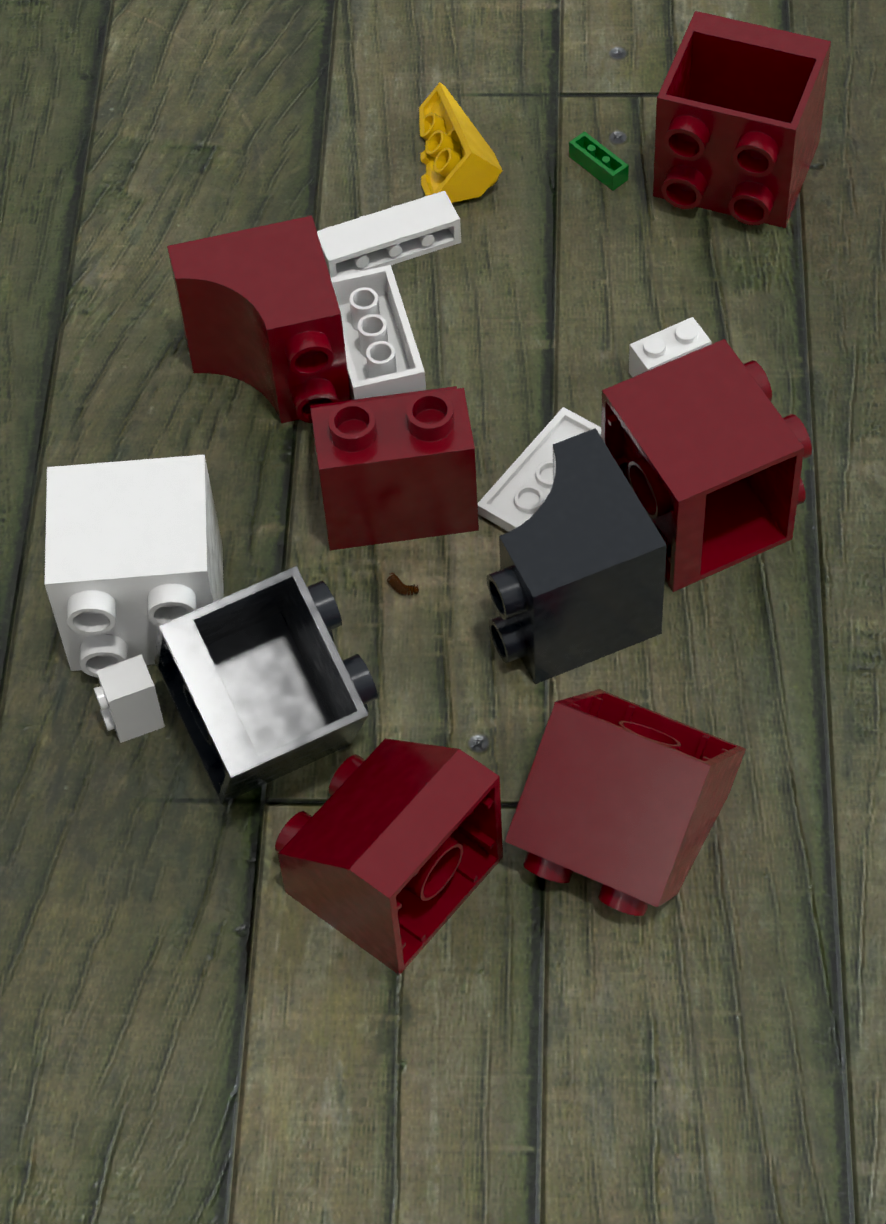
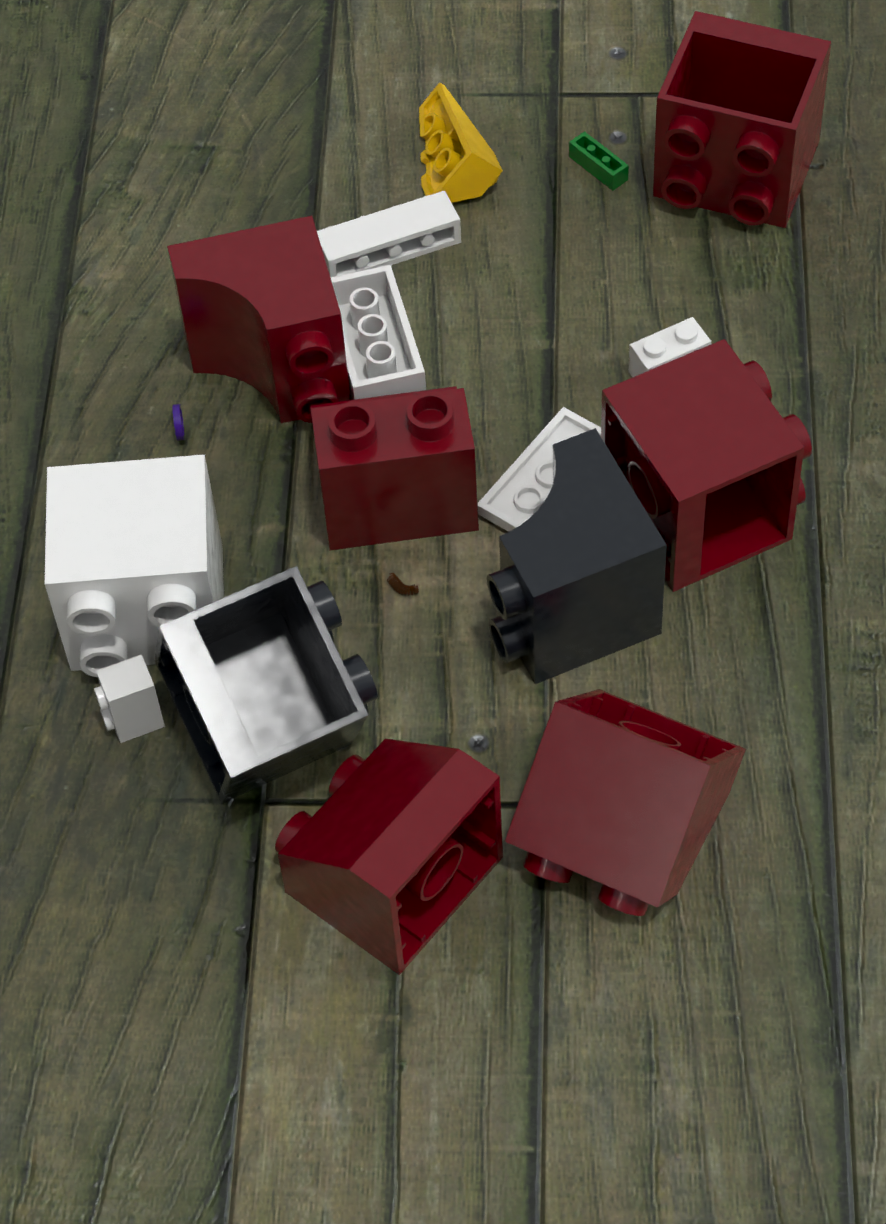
(178, 422): none -> dark purple piece

